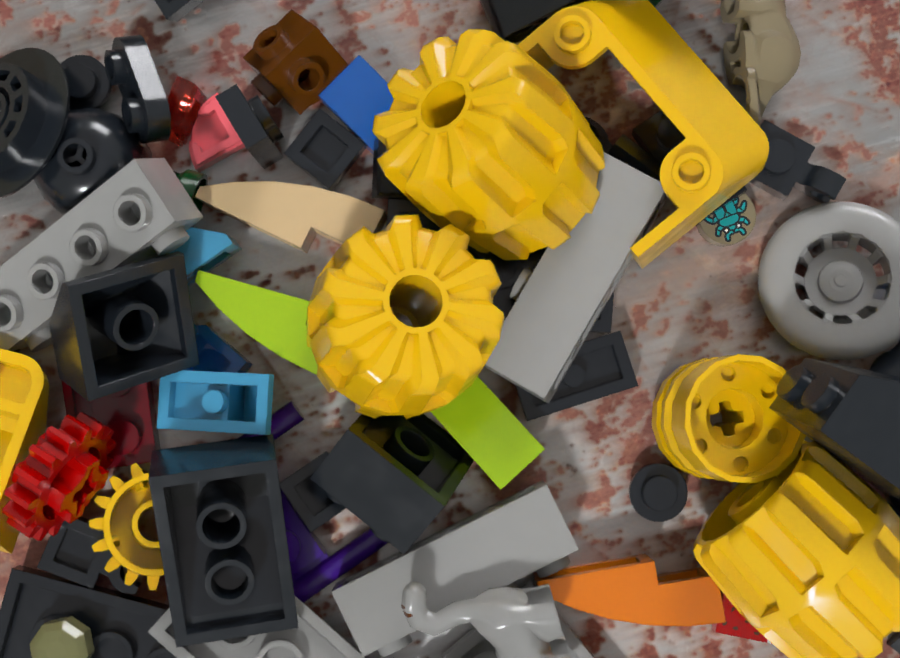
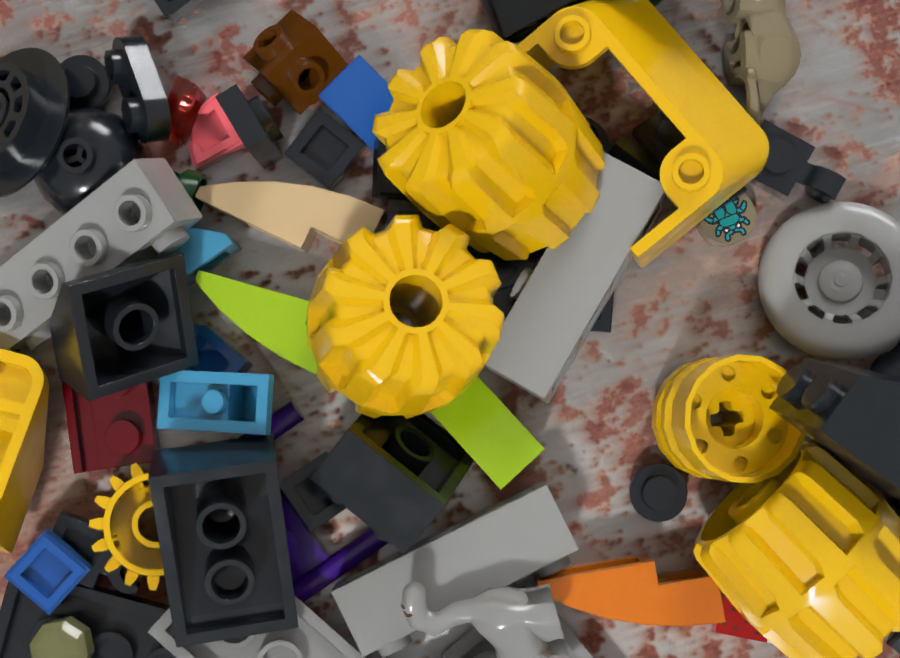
(48, 571): none -> blue tile
(59, 476): red gear -> none
(596, 372): black plate -> none

